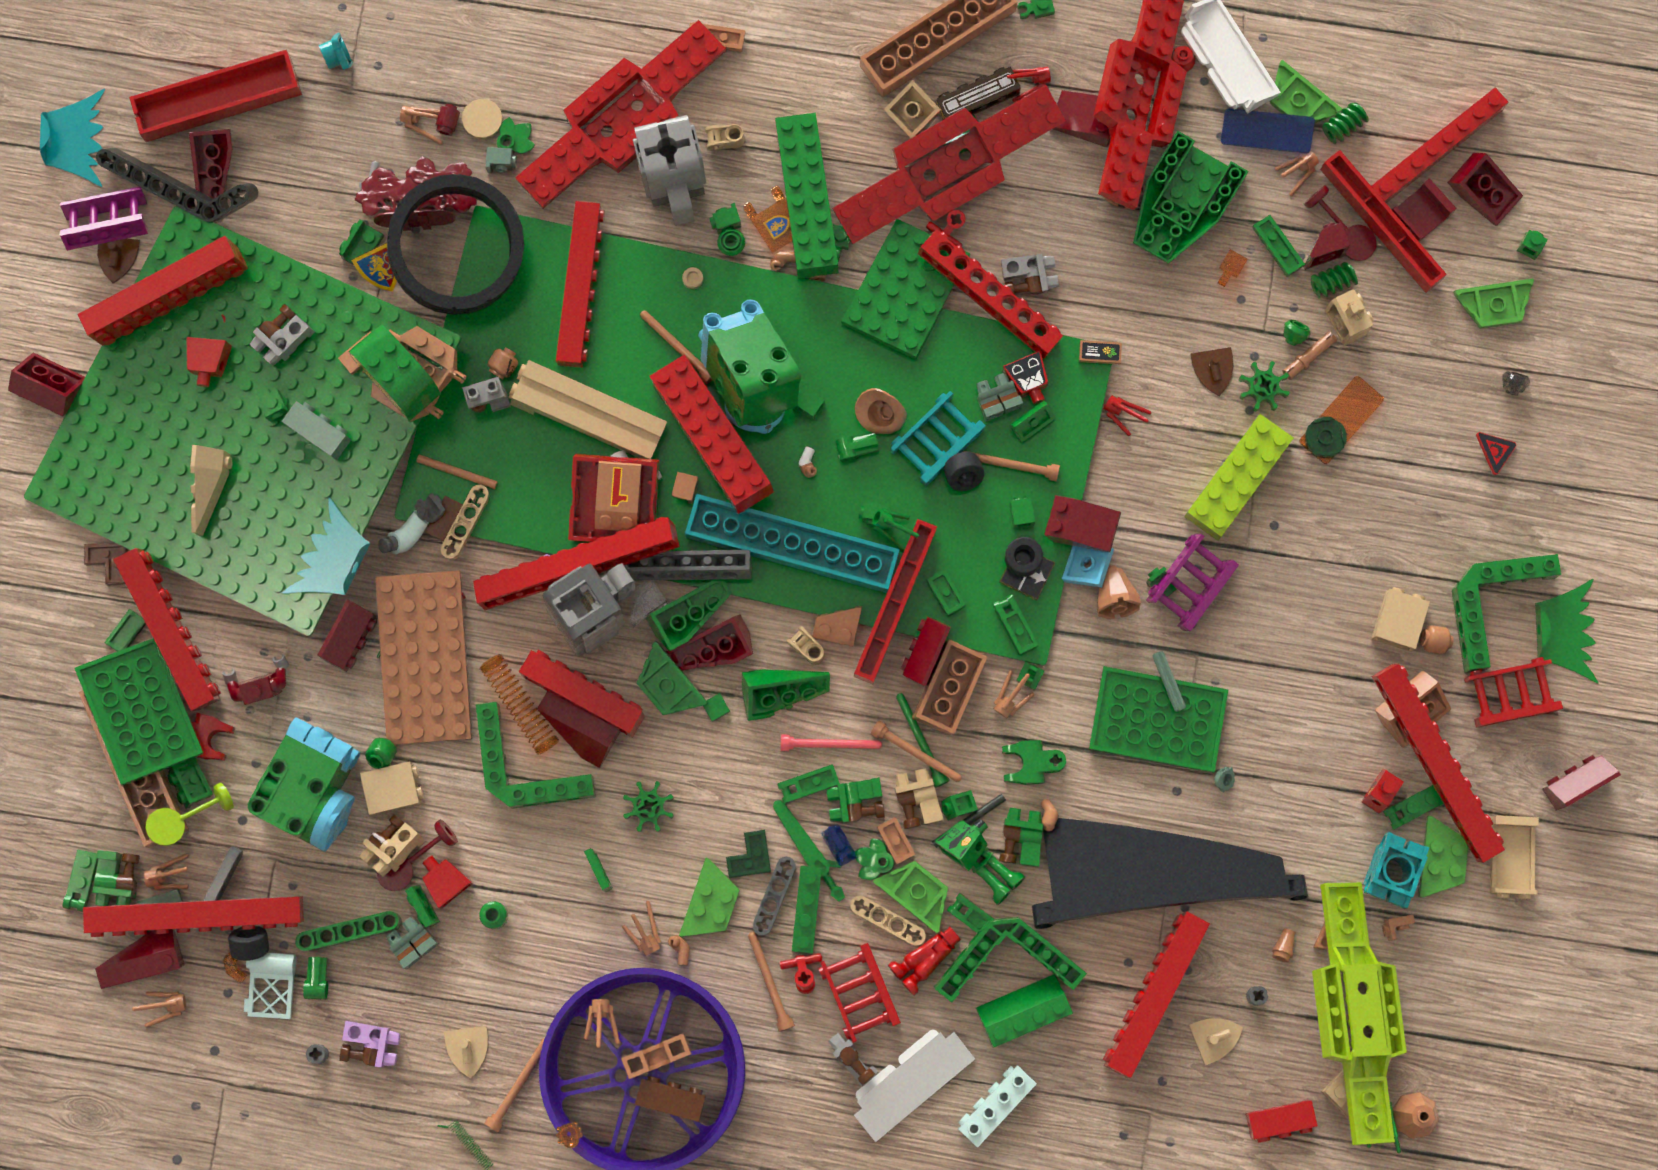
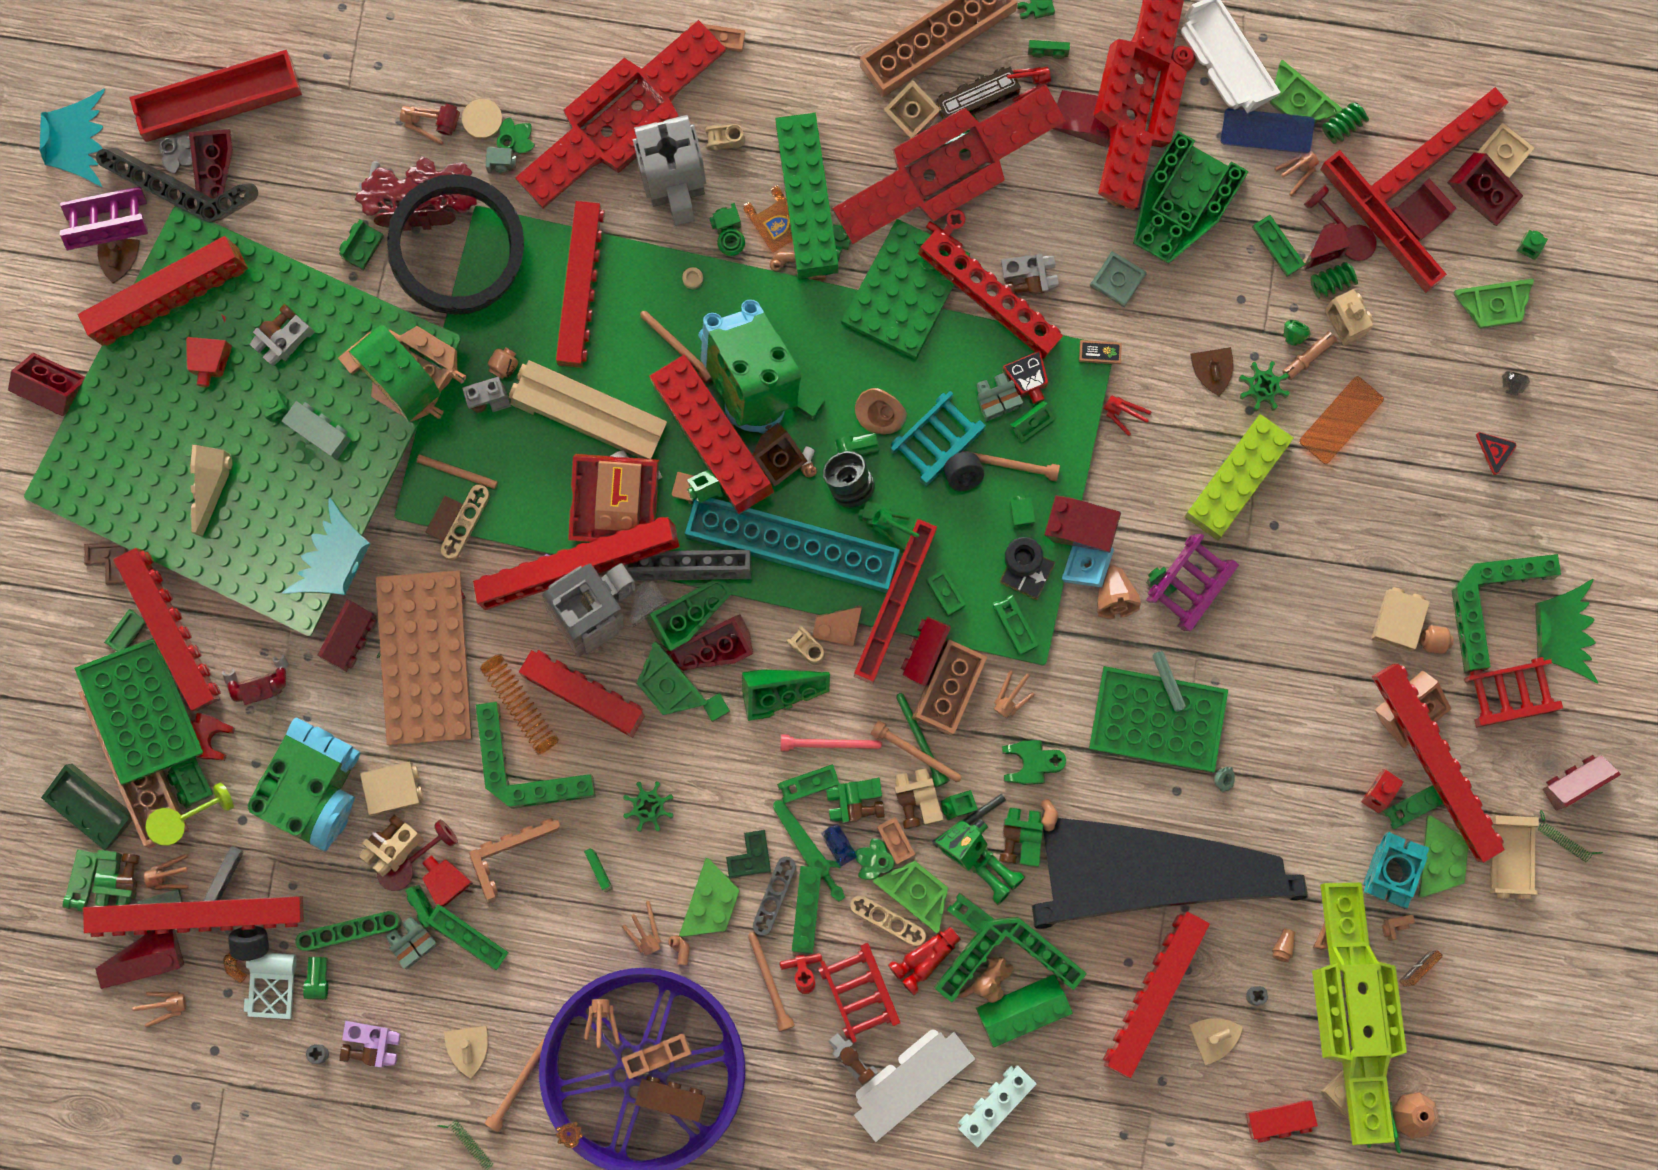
(87, 806): none -> dark green slope
(178, 155): none -> flat silver plate
(336, 53): teal piece -> none
(375, 268): shield -> none
(380, 753): green head -> none
(410, 532): piece -> none
(466, 937): none -> green plate
(493, 915): green head -> none
(507, 842): none -> nougat bracket
(584, 732): dark red wedge -> none
(703, 486): none -> green brick
(778, 454): none -> reddish brown slope
(848, 479): none -> pearl dark grey wheel
(989, 982): none -> nougat animal
(1035, 675): green tile -> none
(1048, 48): none -> green plate
(1118, 279): none -> sand green tile
(1232, 266): clear orange plate -> none
(1325, 437): dark green tile -> none
(1420, 968): none -> clear orange tile
(1506, 149): none -> tan plate
(1563, 840): none -> green piece

